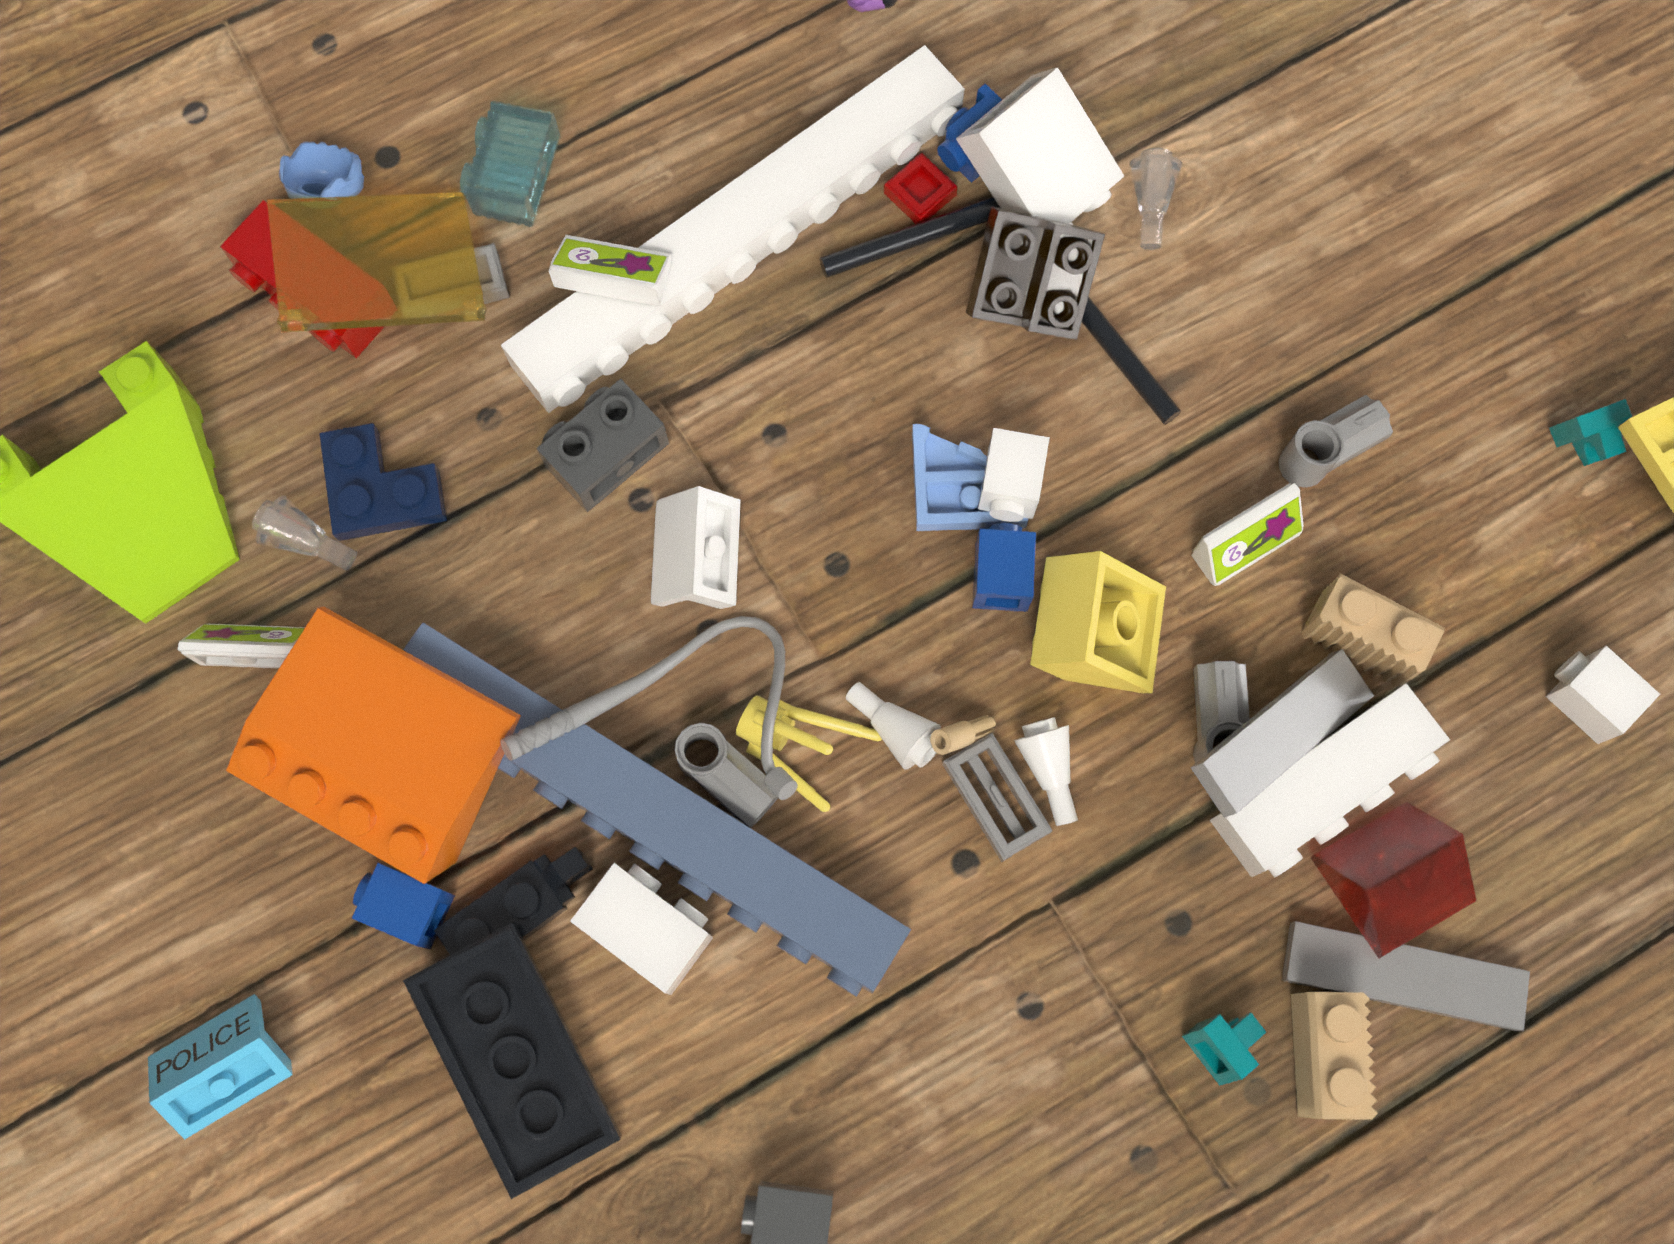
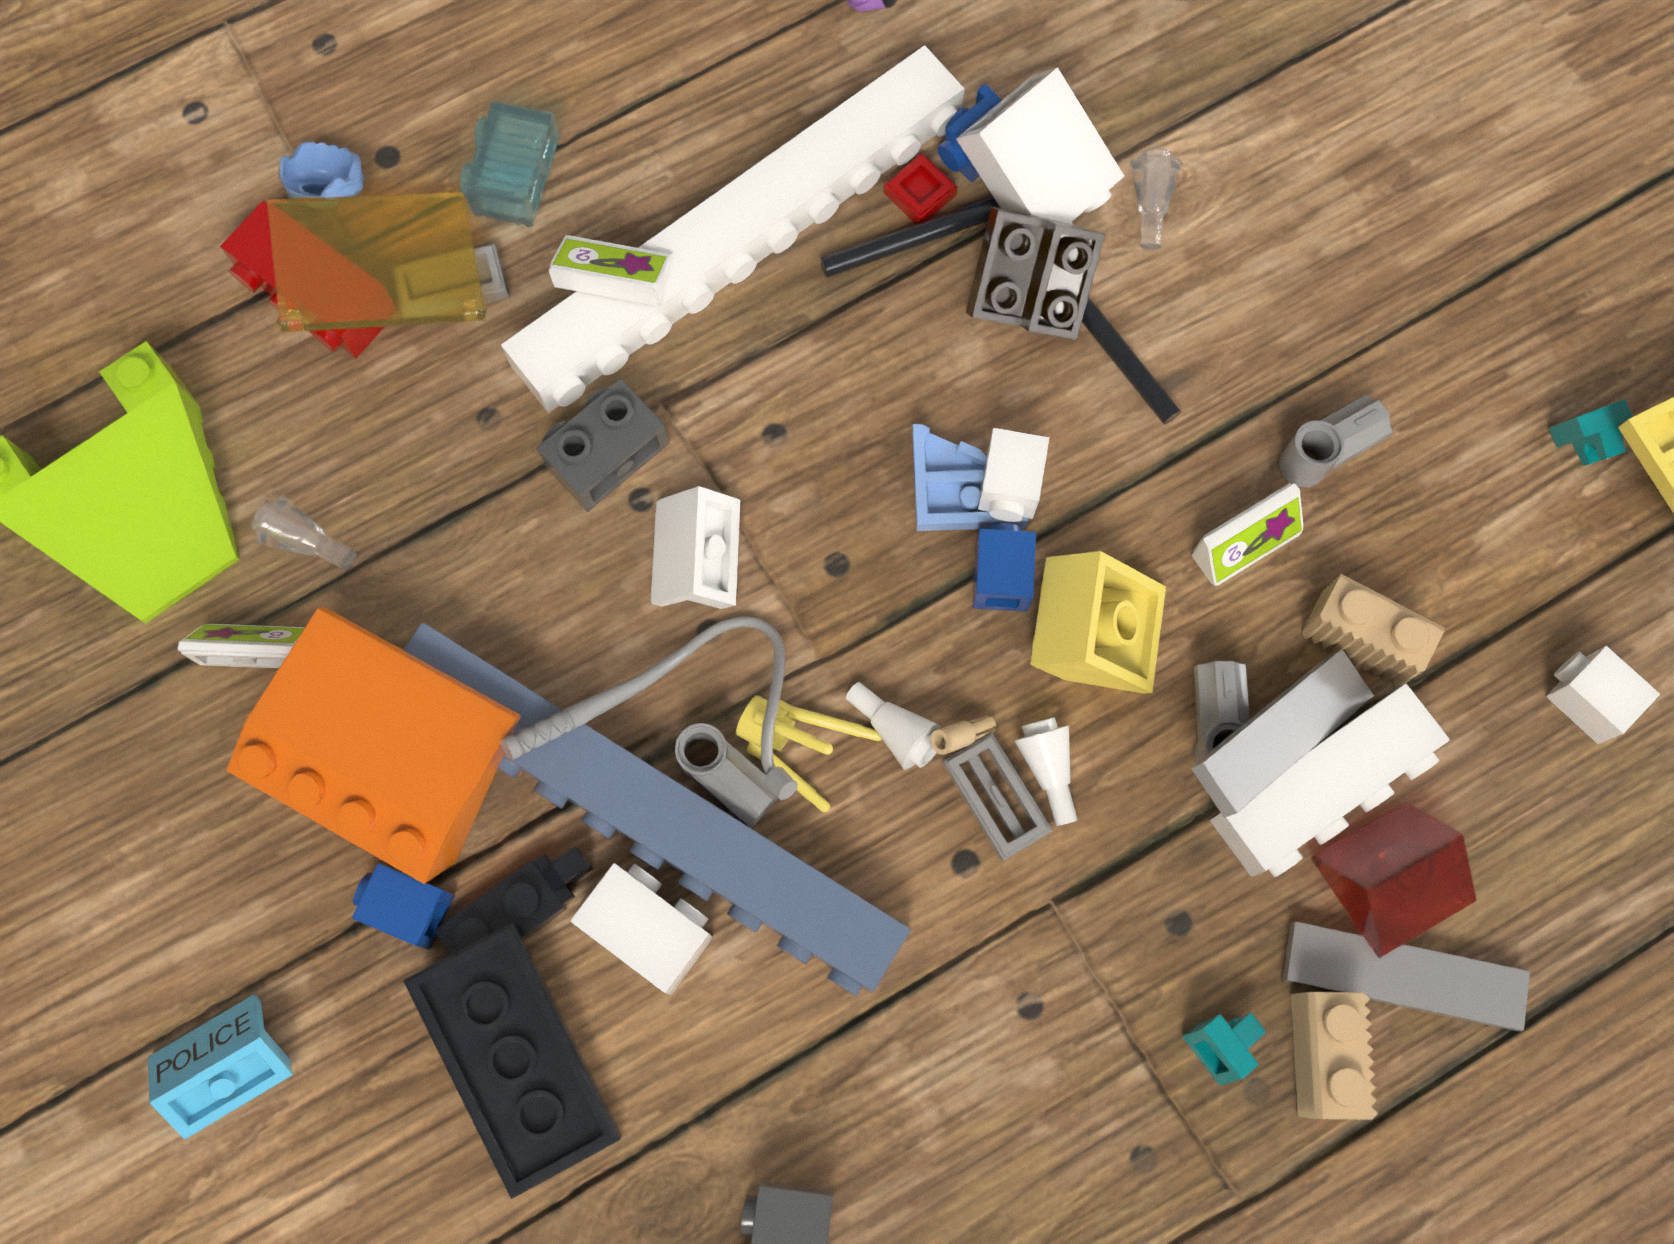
(367, 498): dark blue plate -> none

